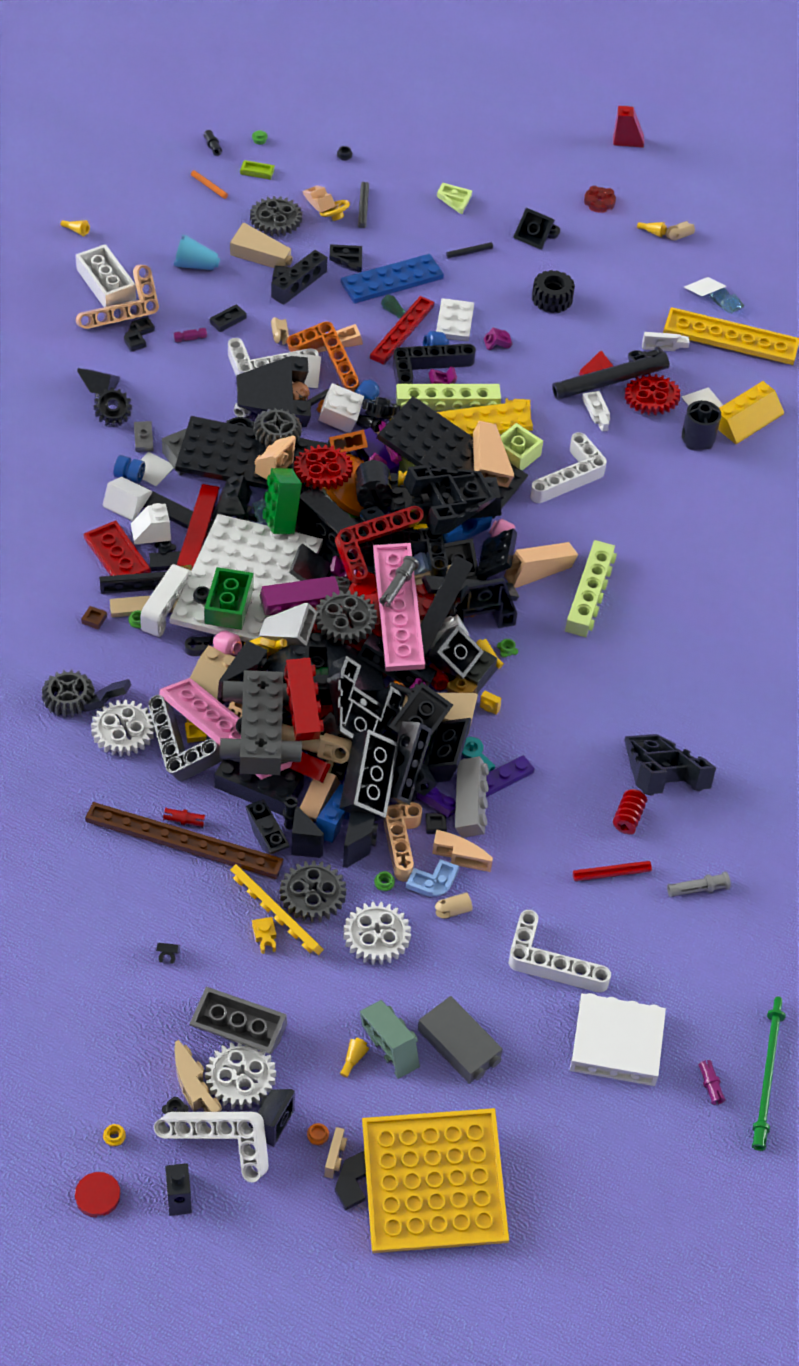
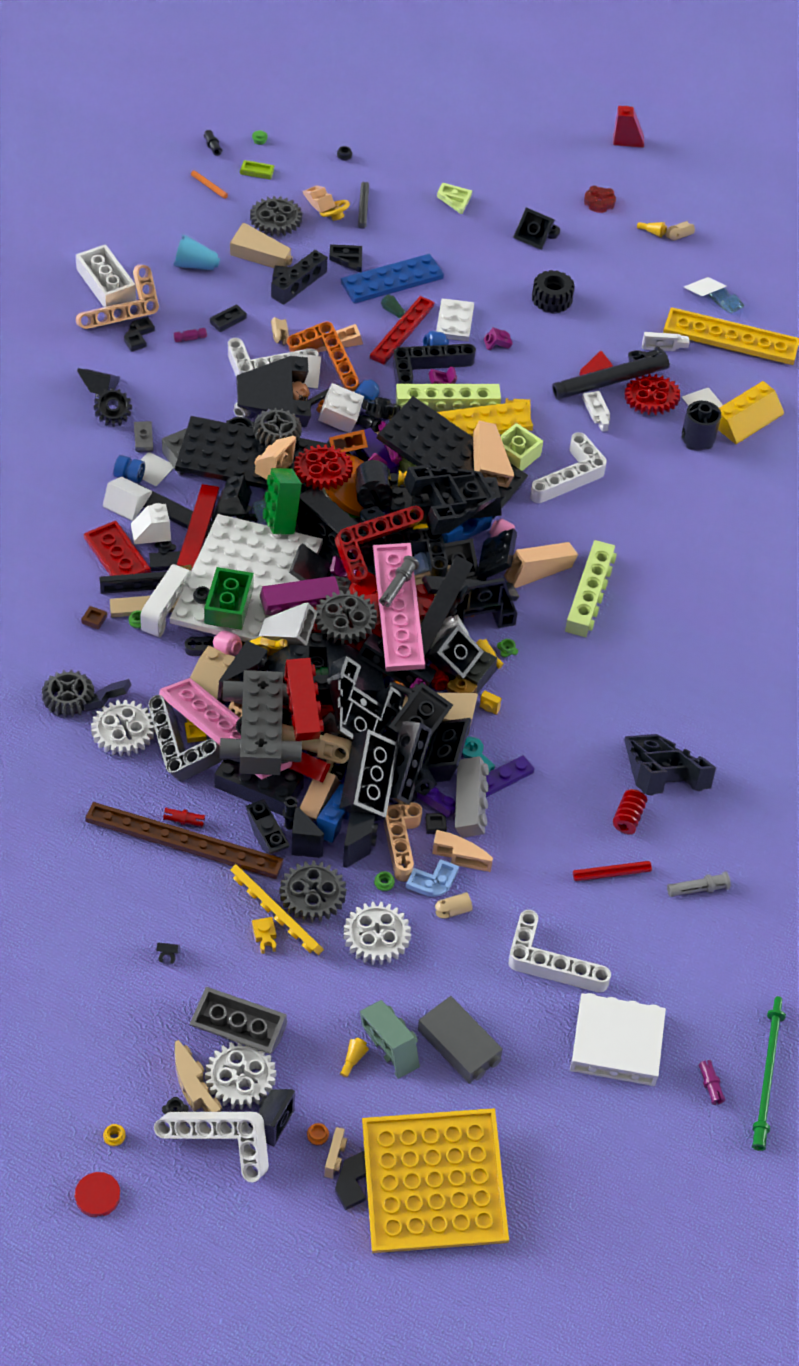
(81, 227): yellow cone -> none
(178, 1186): black torso -> none
(468, 250): black bar -> none

